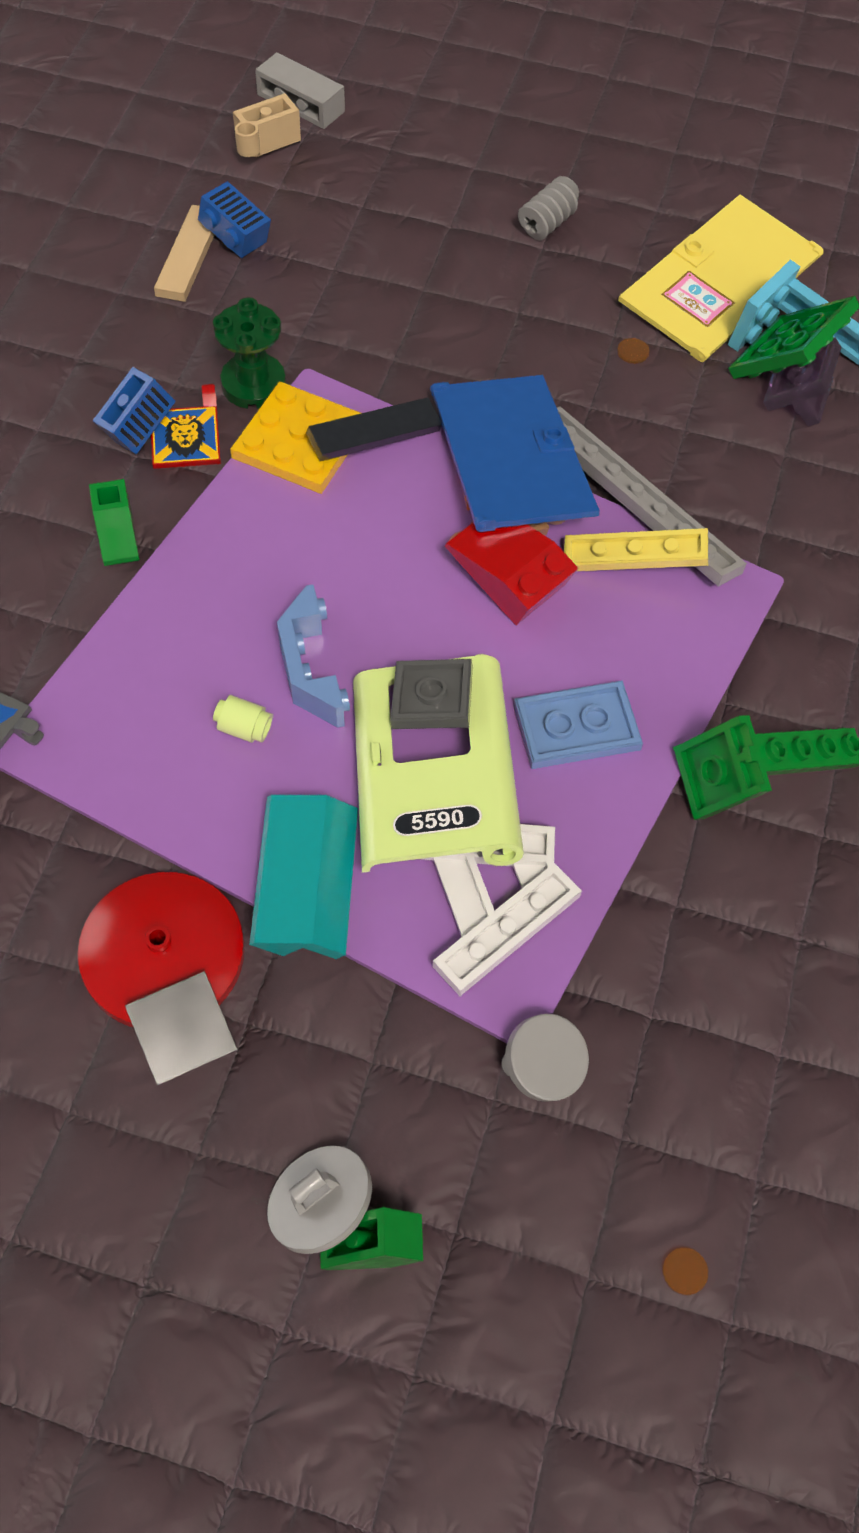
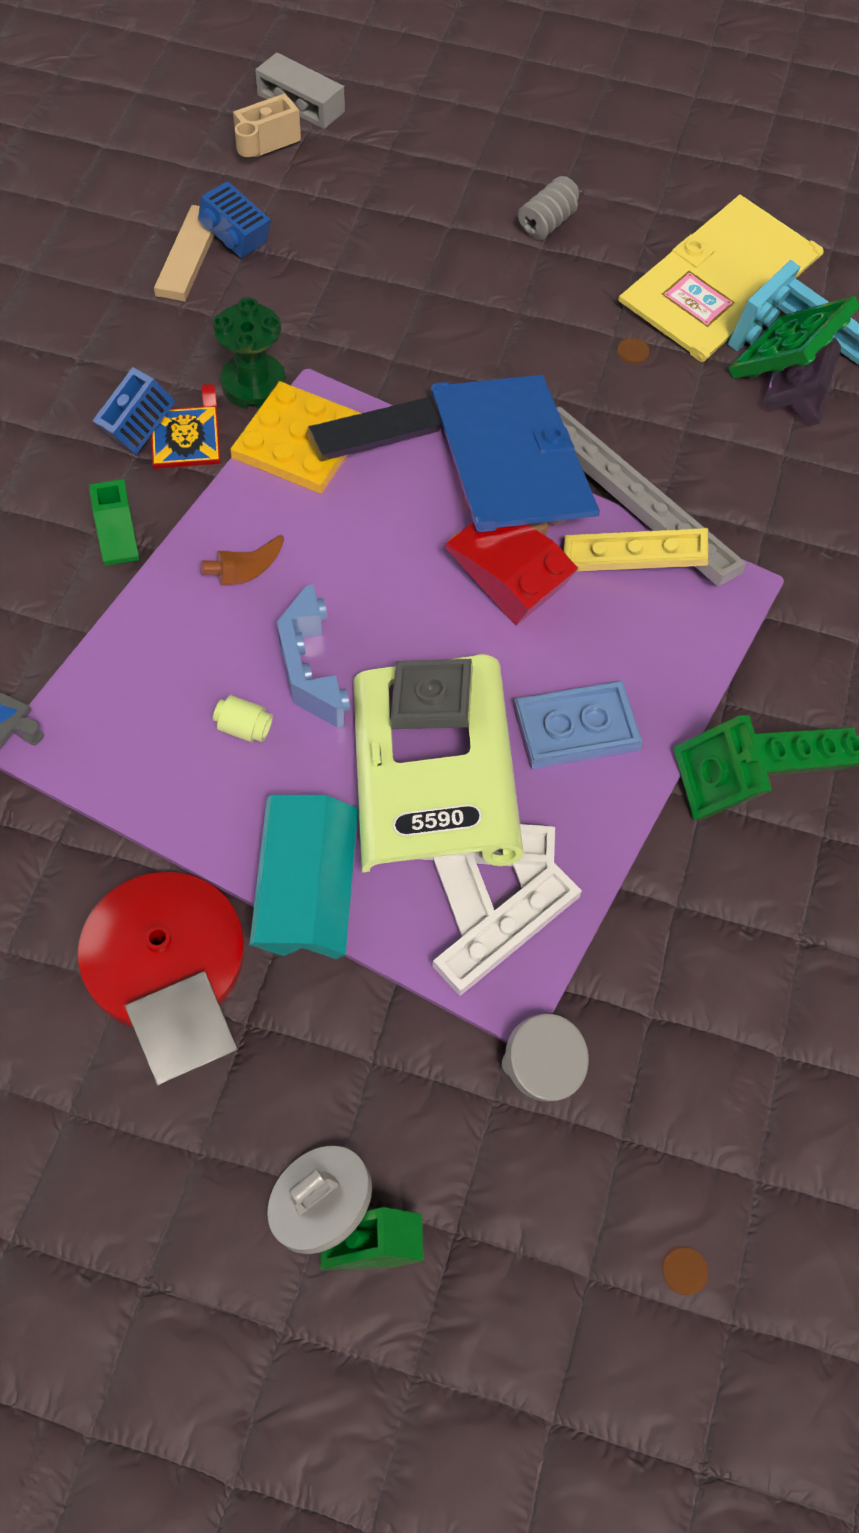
(242, 566): none -> dark orange bar

